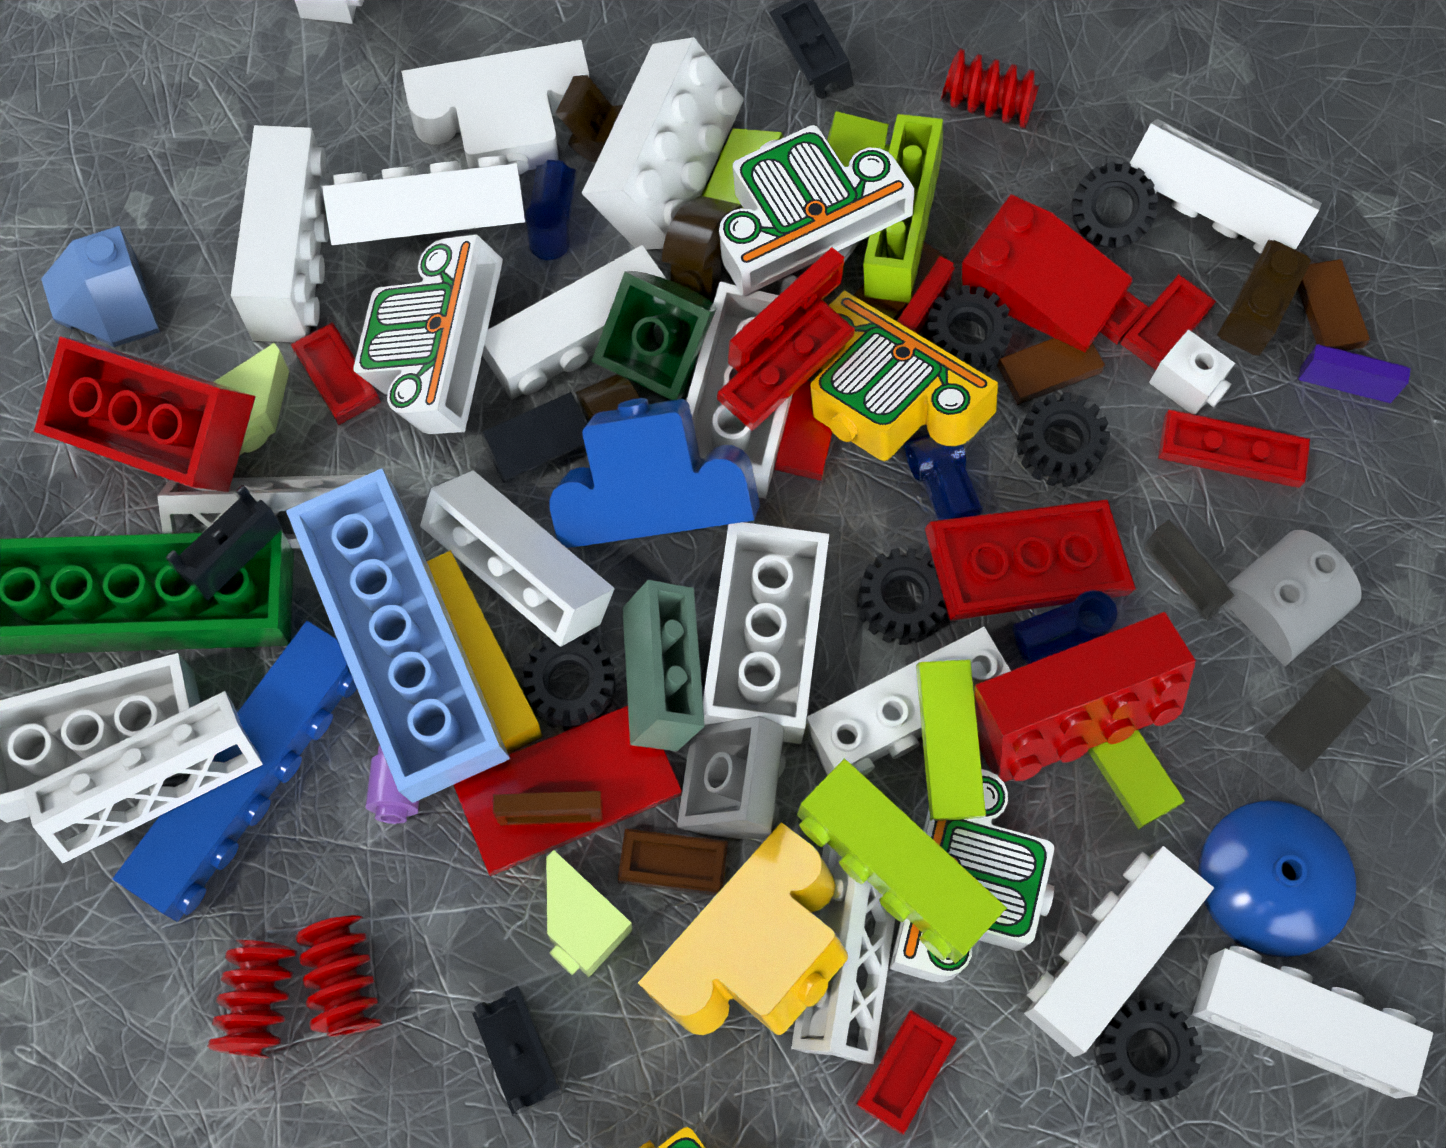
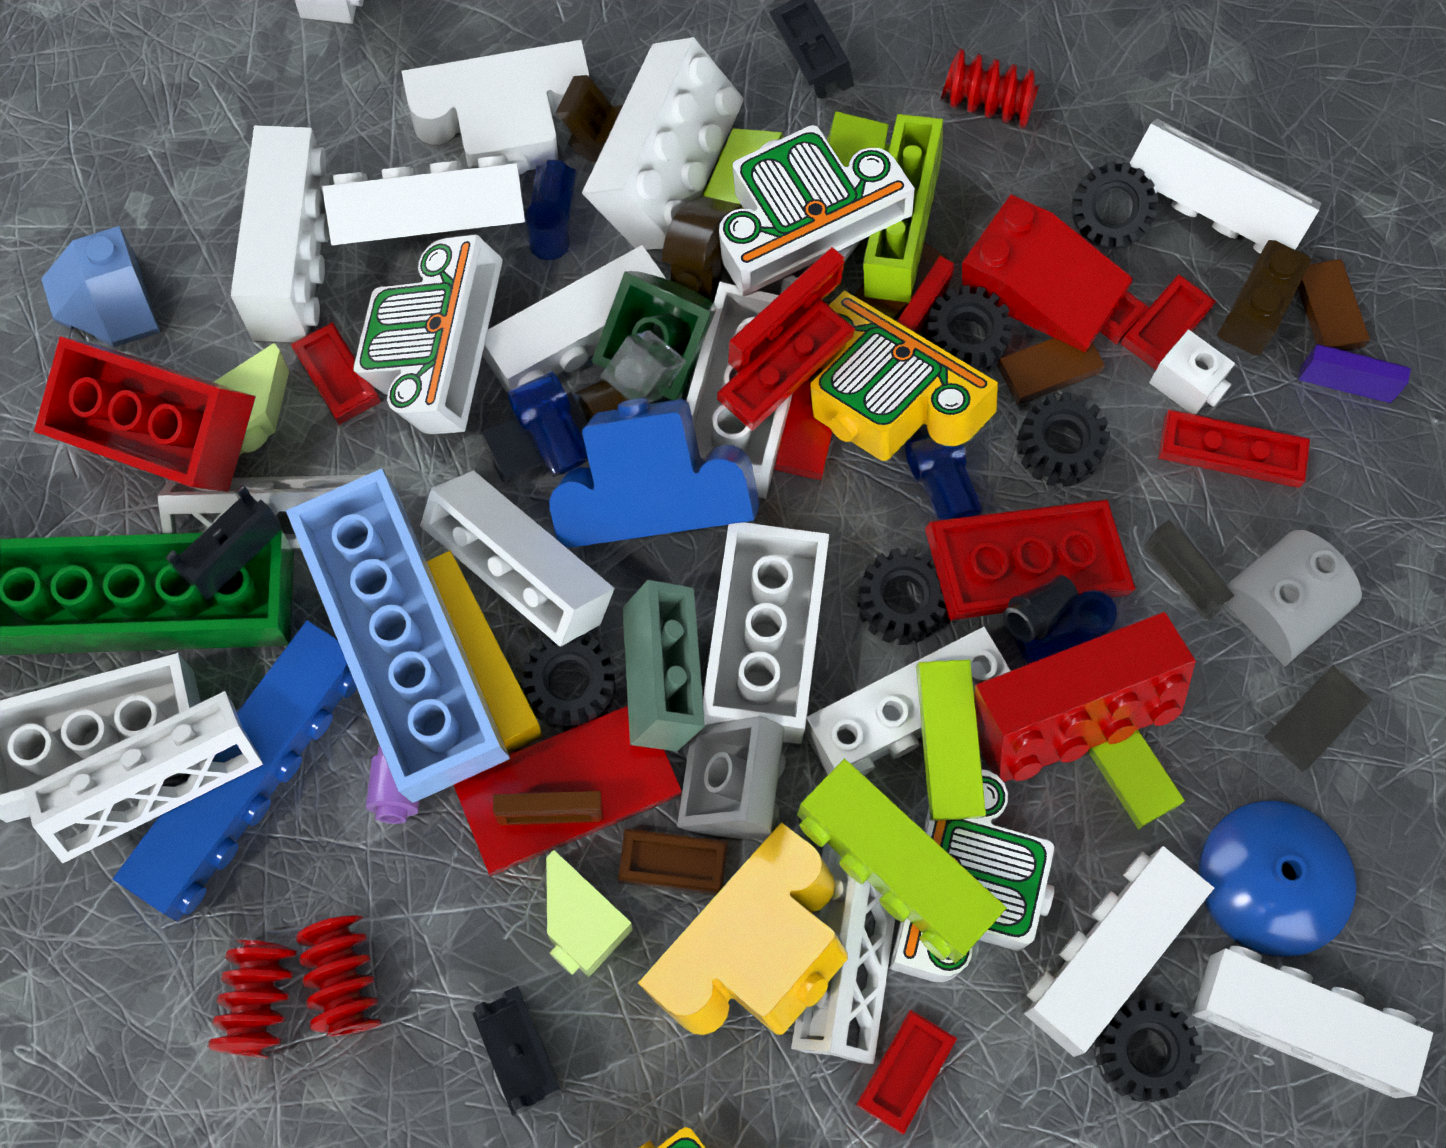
(544, 411): none -> clear blue piece
(643, 367): none -> clear brick
(1037, 610): none -> black cone

